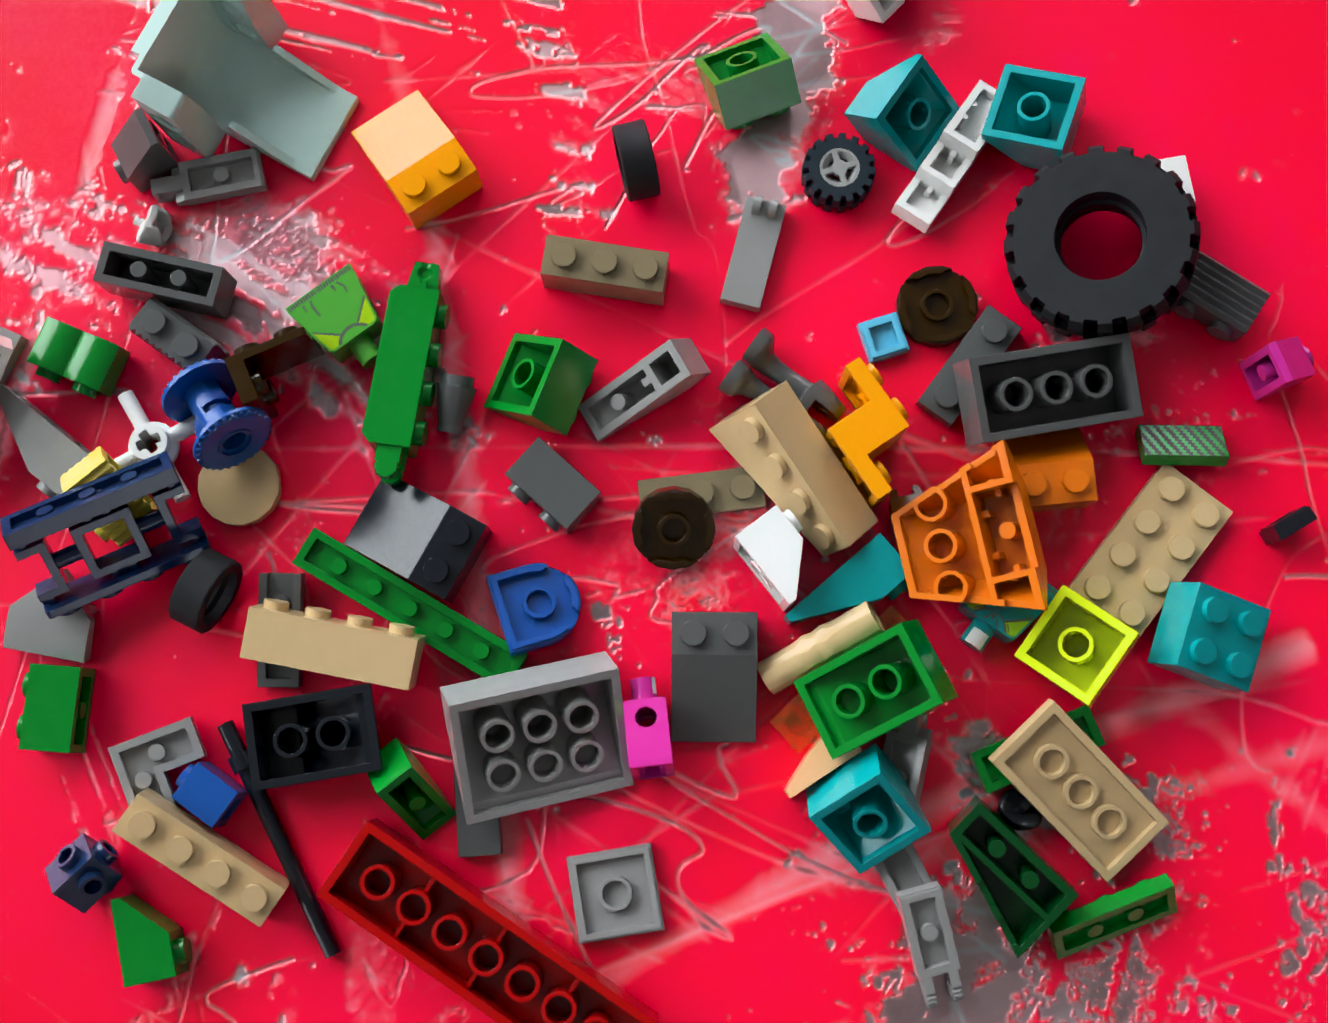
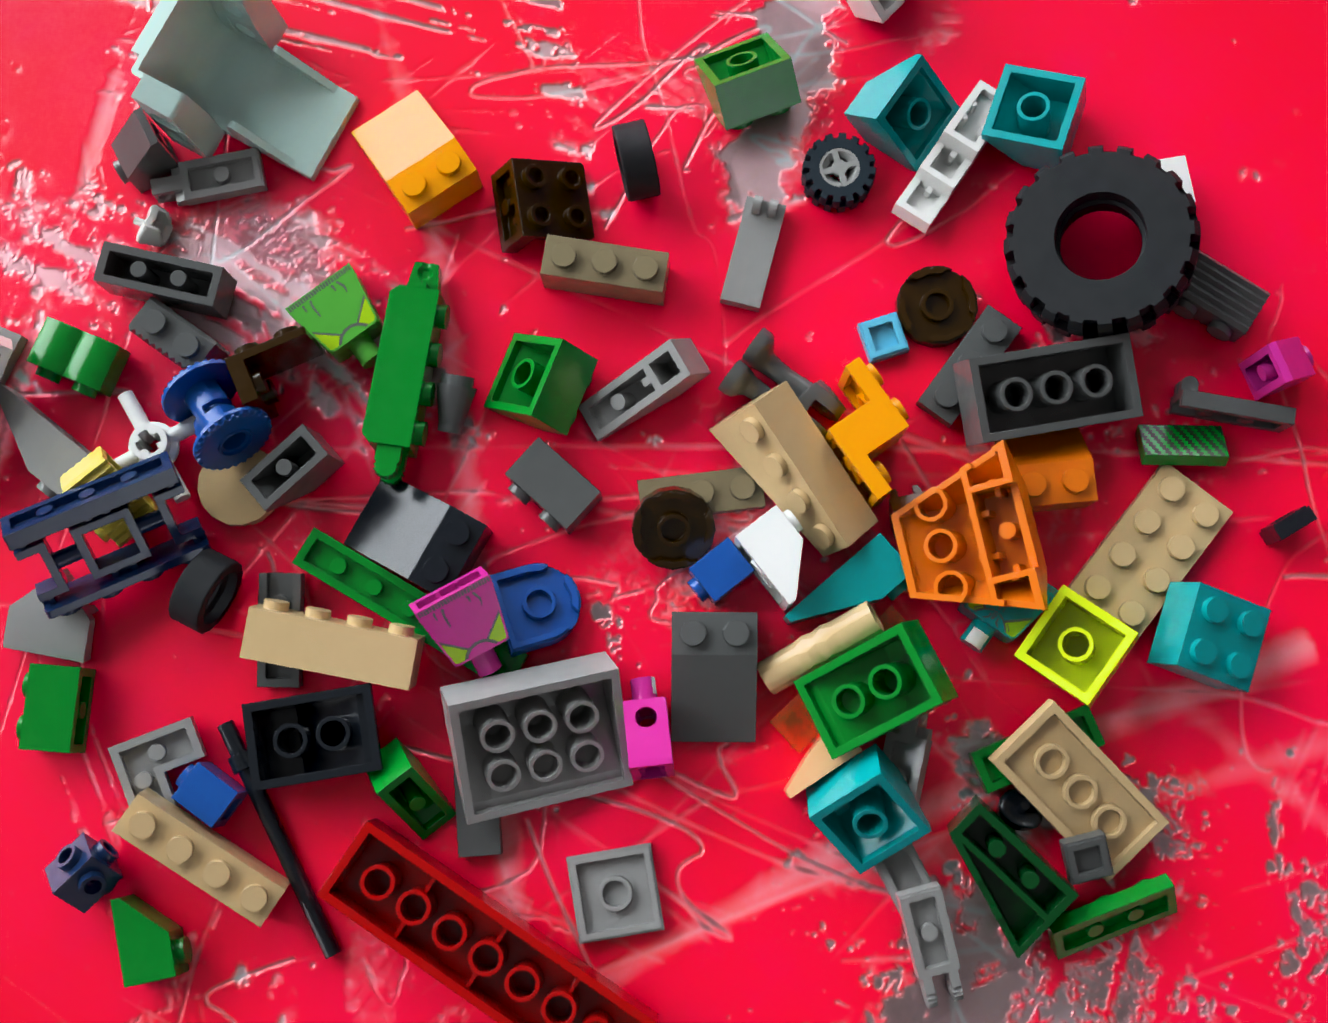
(292, 469): none -> dark grey slope
(465, 620): none -> dark pink torso
(540, 200): none -> dark brown bracket
(719, 572): none -> blue brick
(1086, 857): none -> dark grey tile
(1247, 413): none -> dark grey hinge

